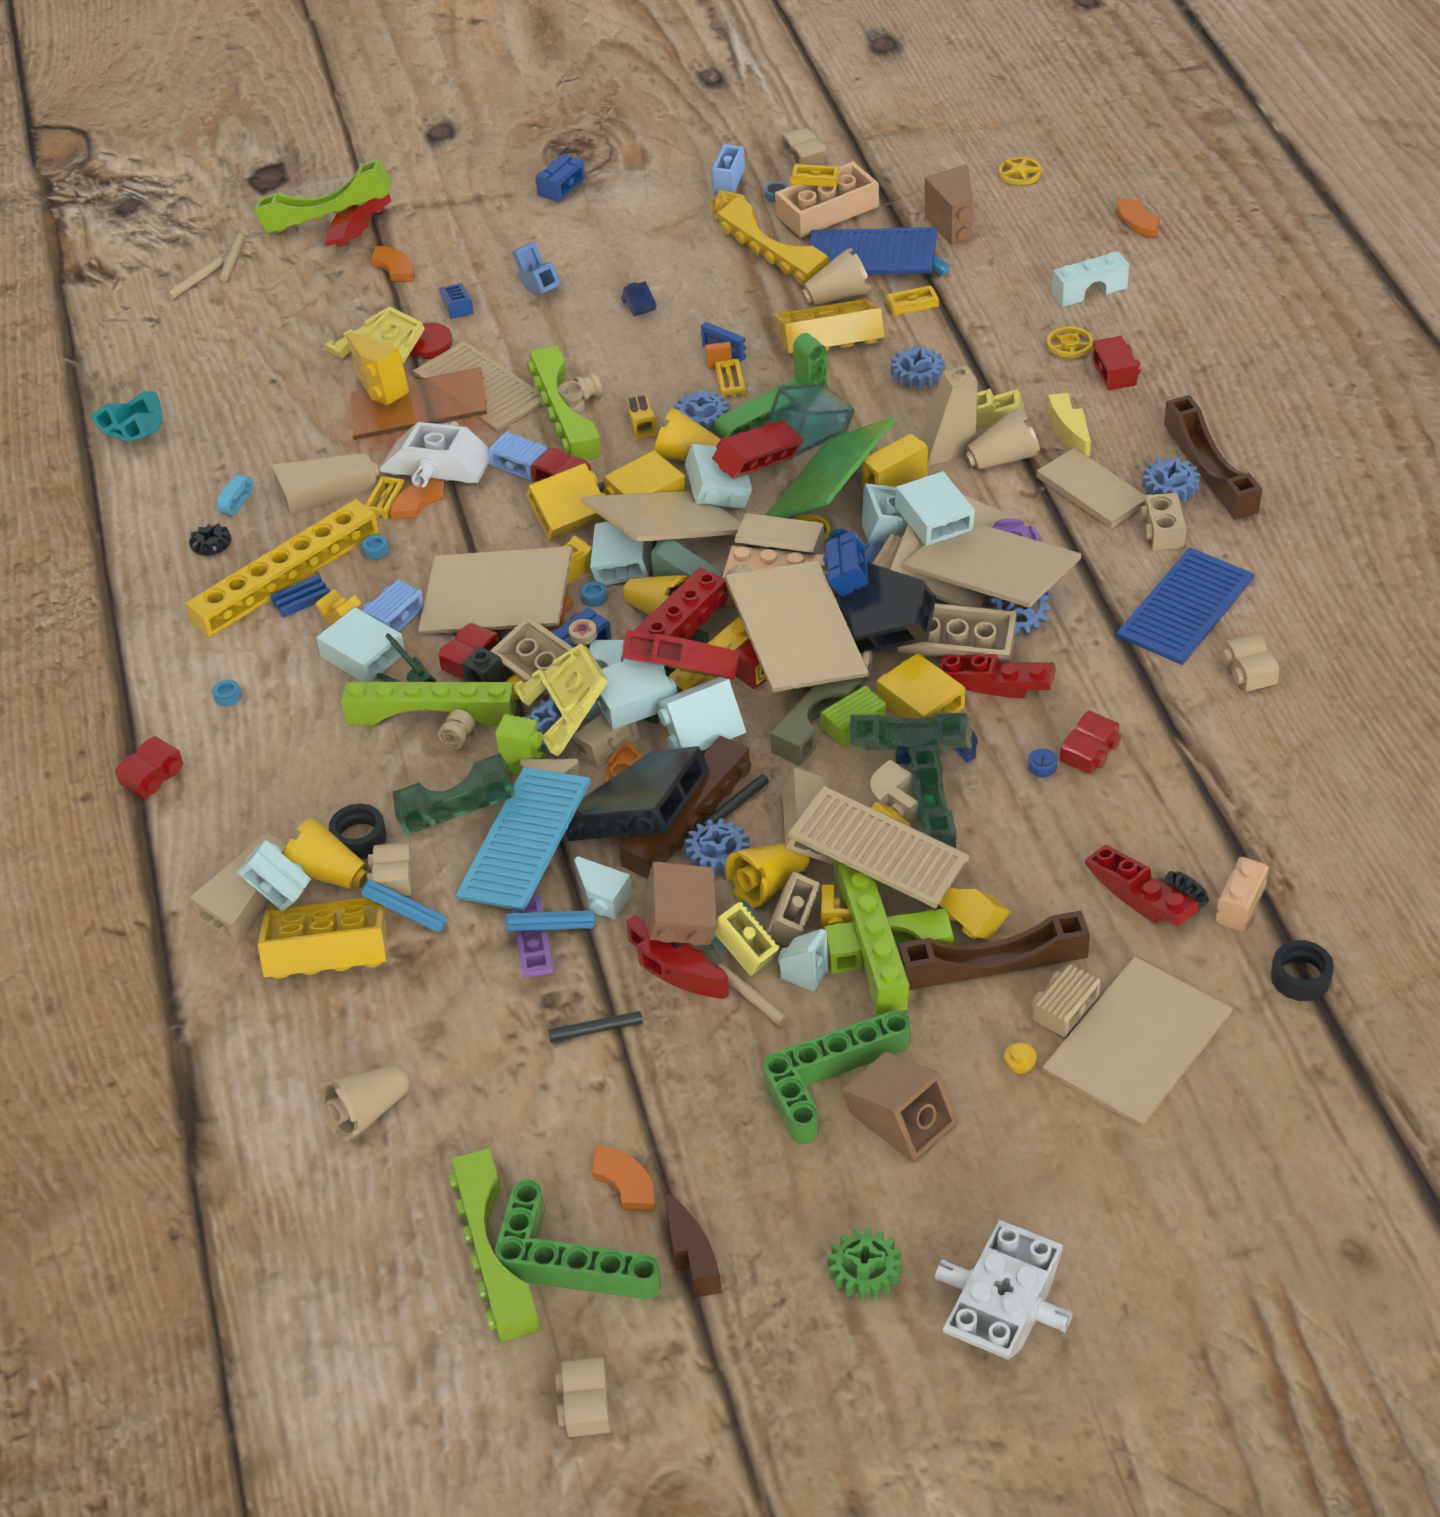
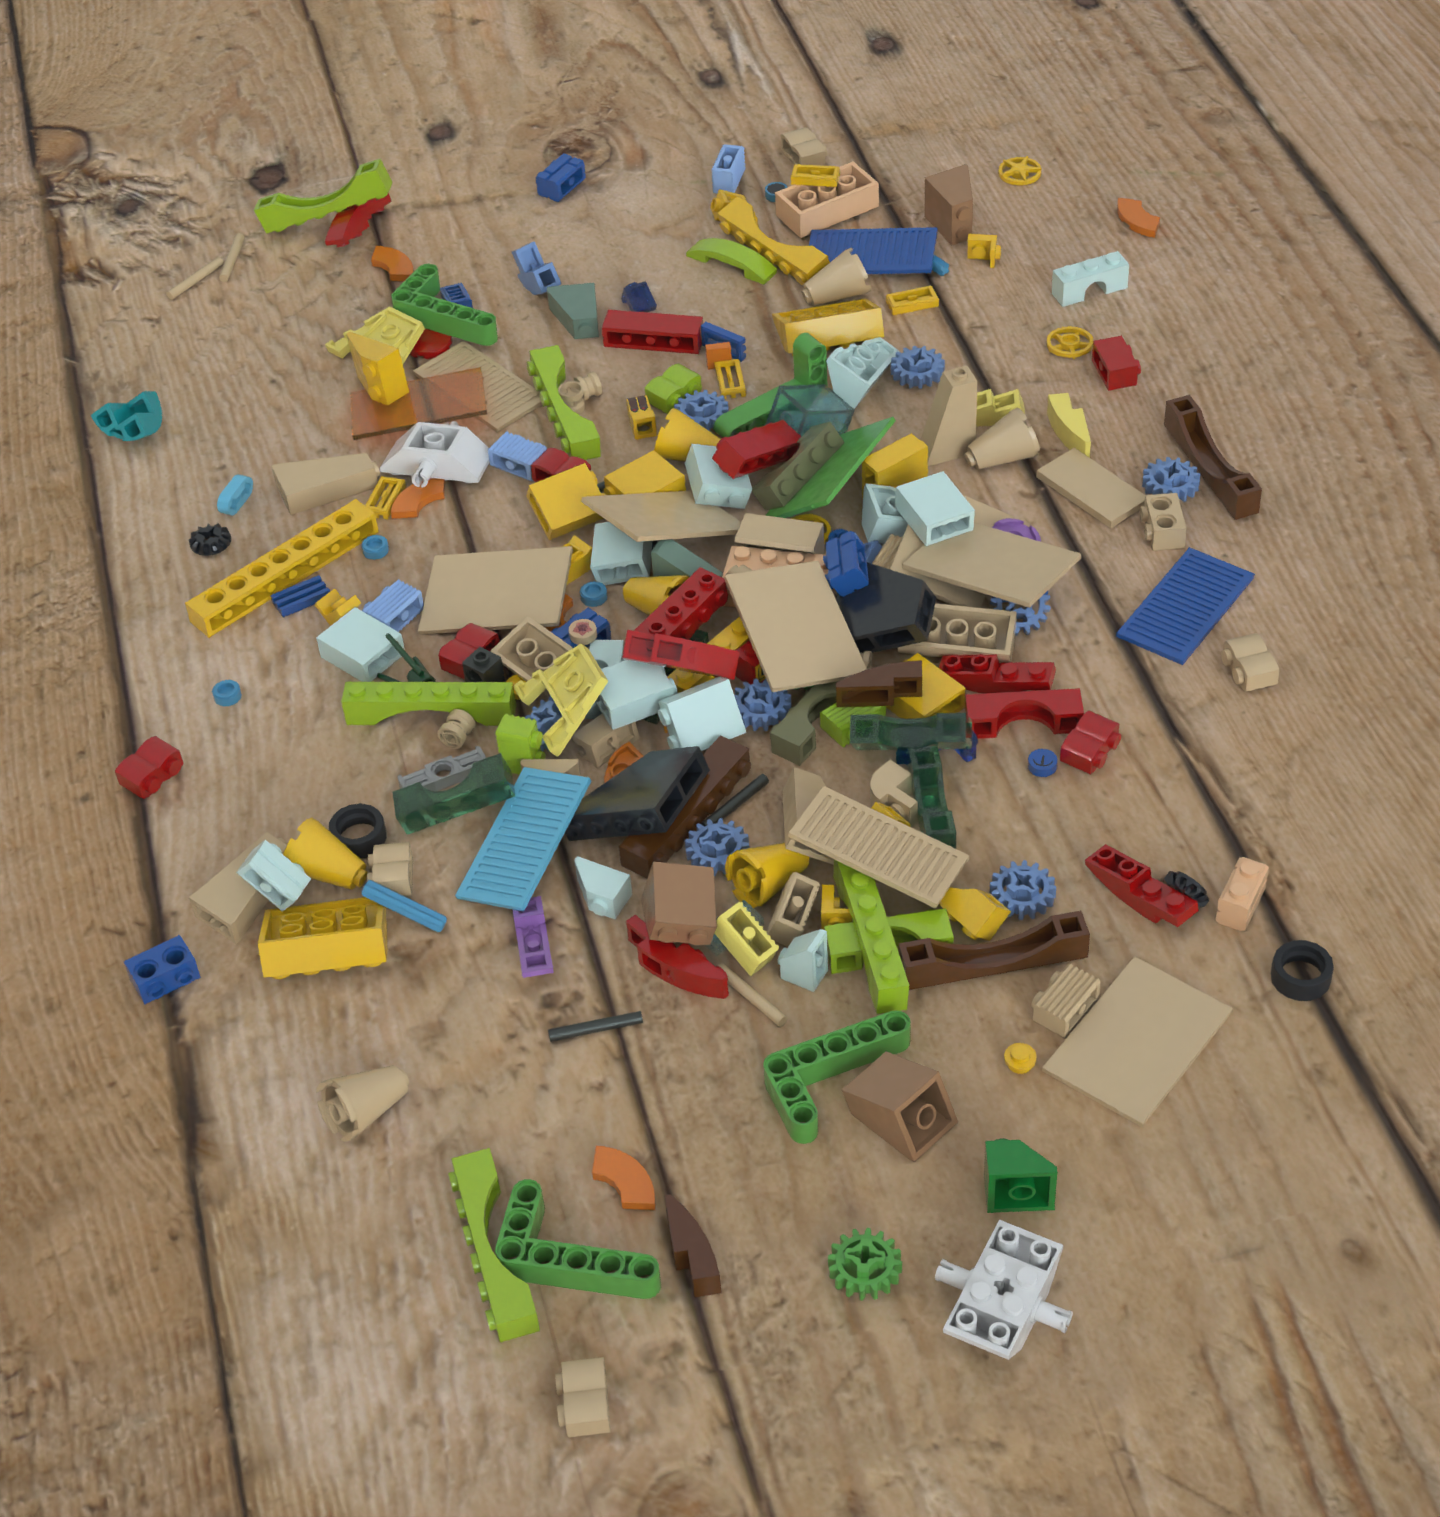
(162, 969): none -> blue brick
(417, 299): none -> bright green beam
(458, 766): none -> light grey piece
(549, 921): dark azure axle -> none
(575, 308): none -> sand green slope
(652, 331): none -> red brick
(673, 384): none -> lime brick
(735, 254): none -> lime slope
(760, 705): none -> medium blue gear
(784, 482): none -> olive arch
(858, 368): none -> light aqua wedge
(880, 685): none -> reddish brown slope
(983, 248): none -> yellow bracket
(1017, 1178): none -> green slope
(1023, 889): none -> medium blue gear
(1054, 708): none -> red arch

